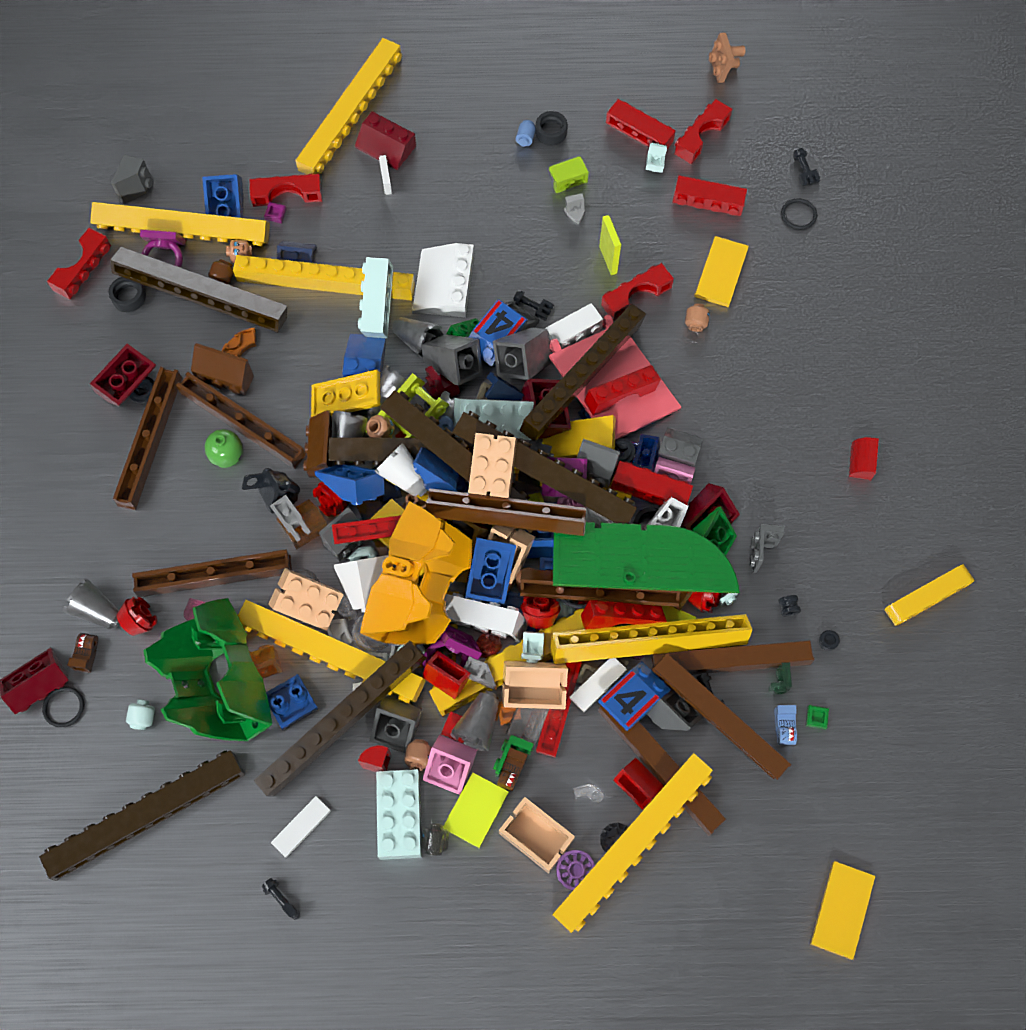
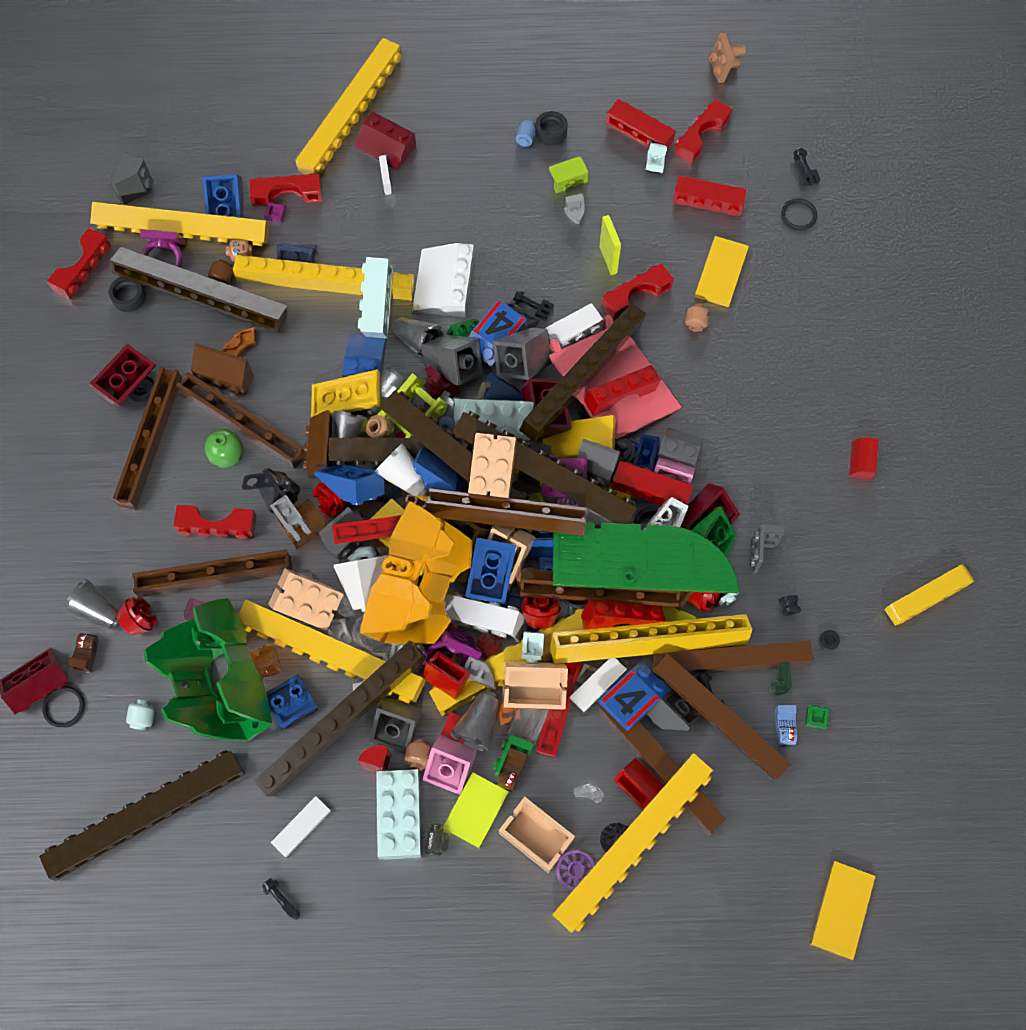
(239, 523): none -> red arch

